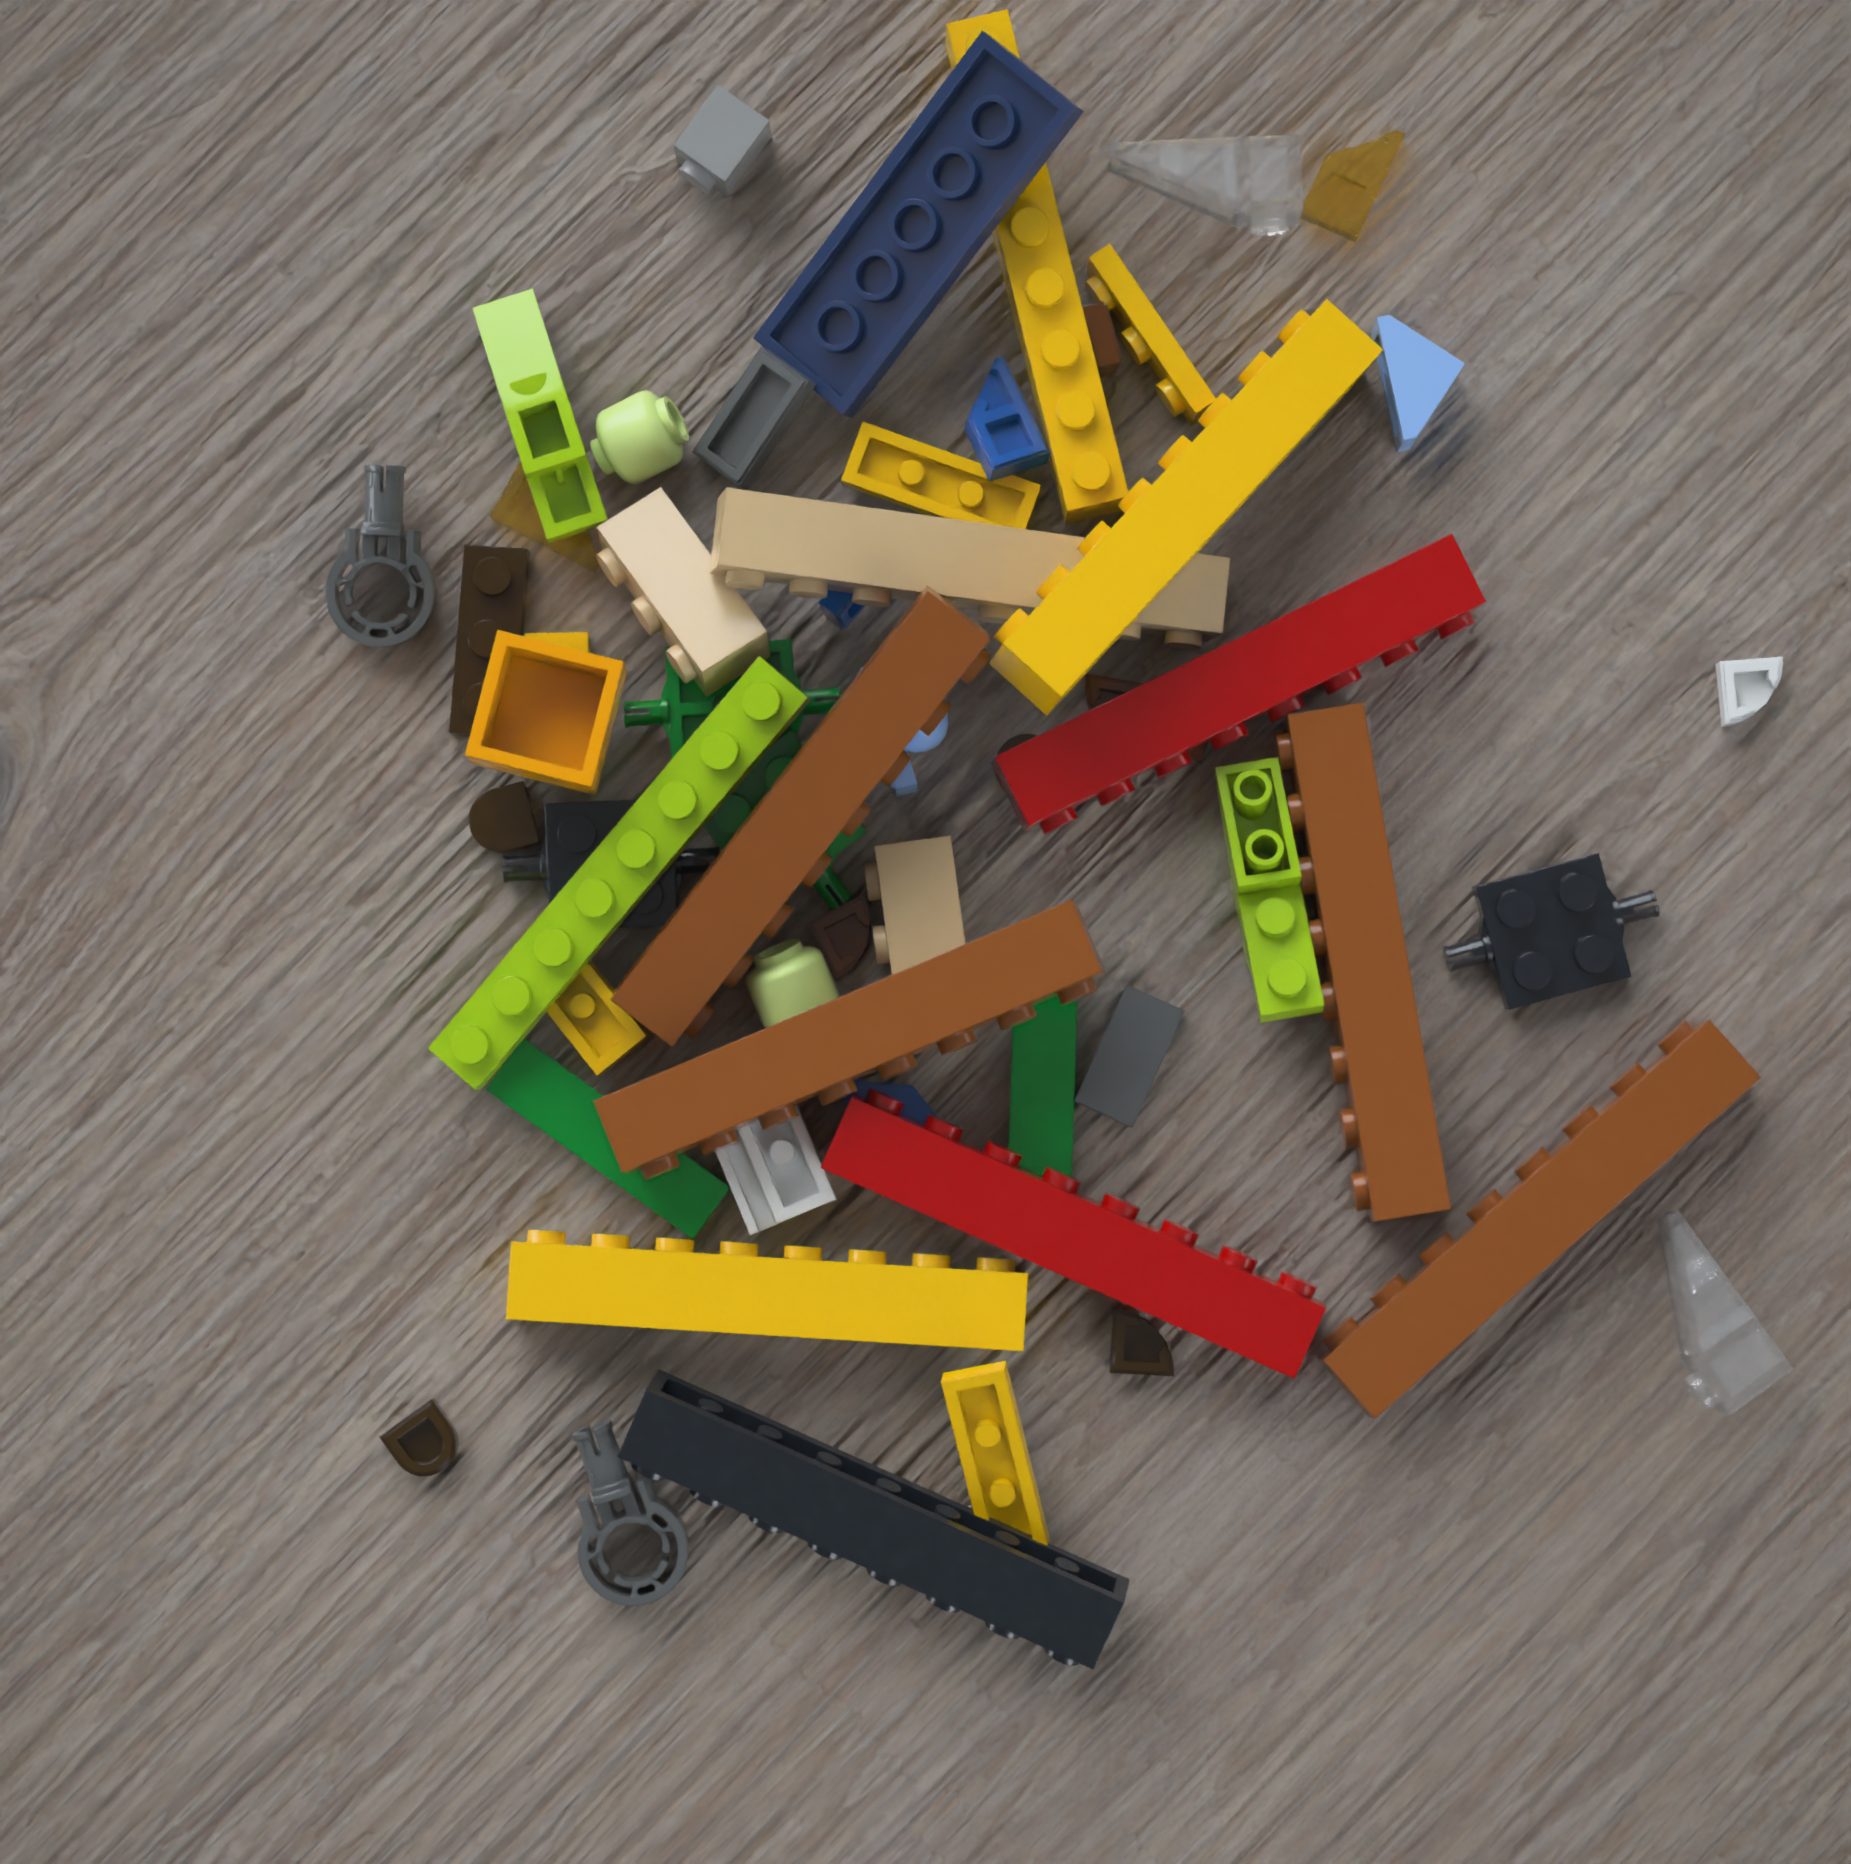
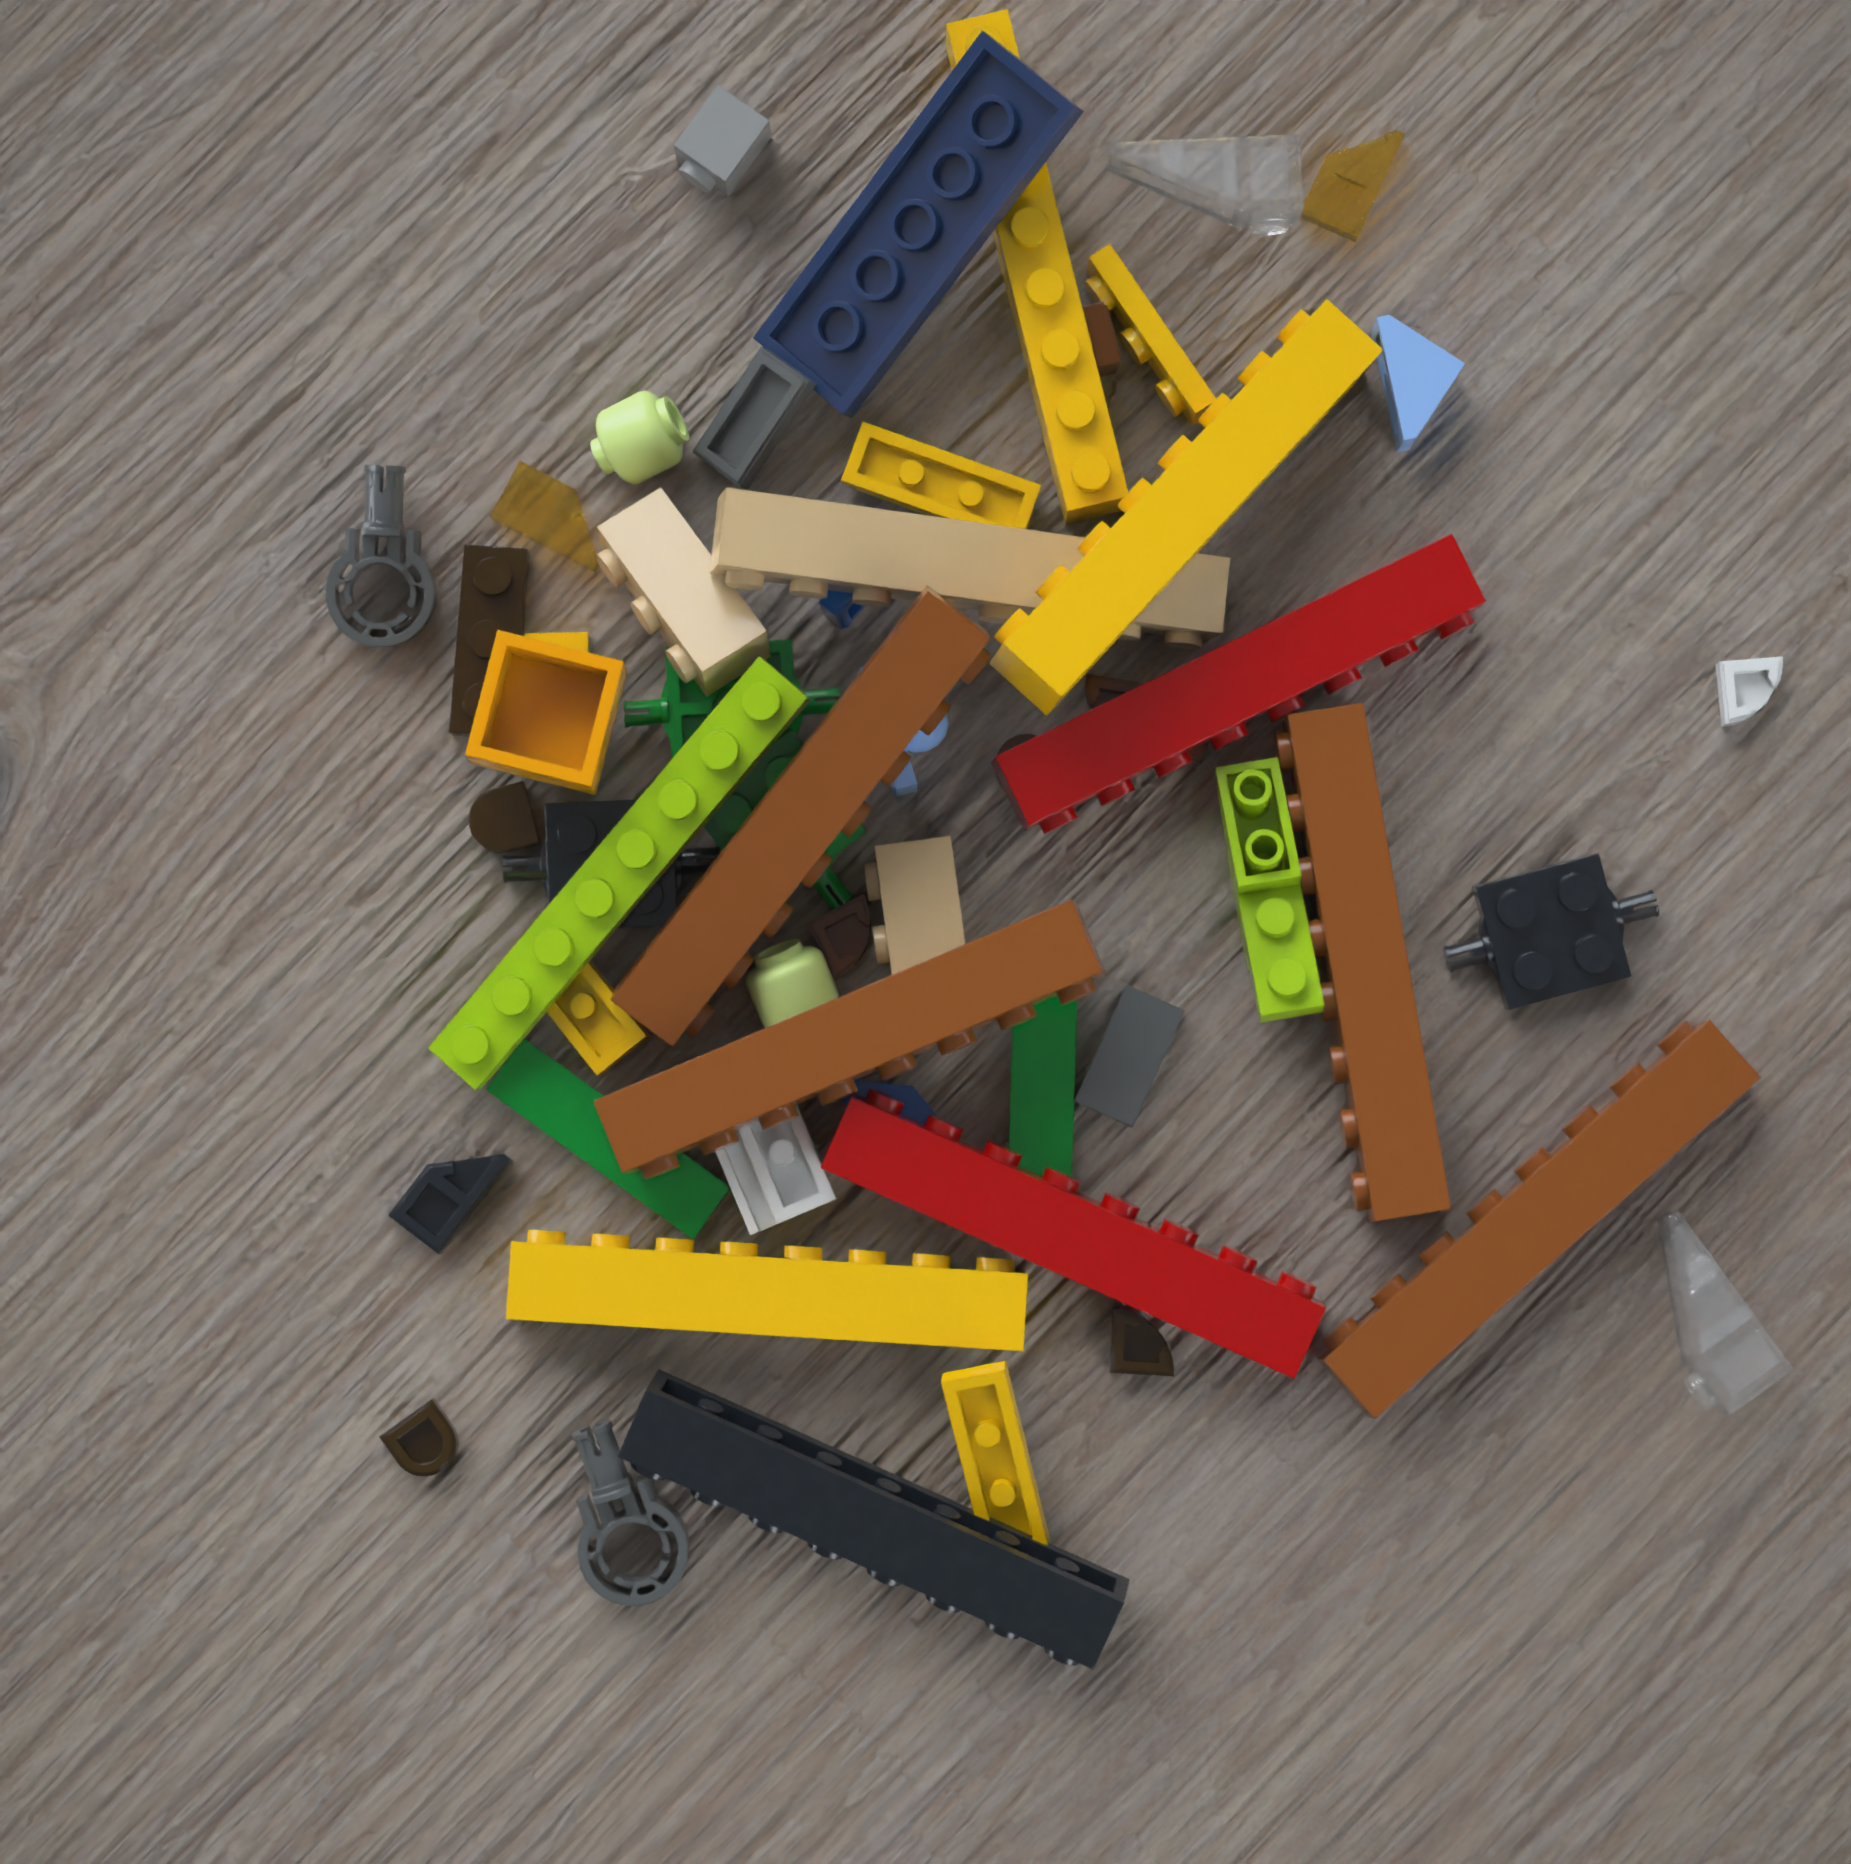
(446, 1198): none -> black tile
(540, 415): lime slope -> none
(1003, 427): blue tile -> none

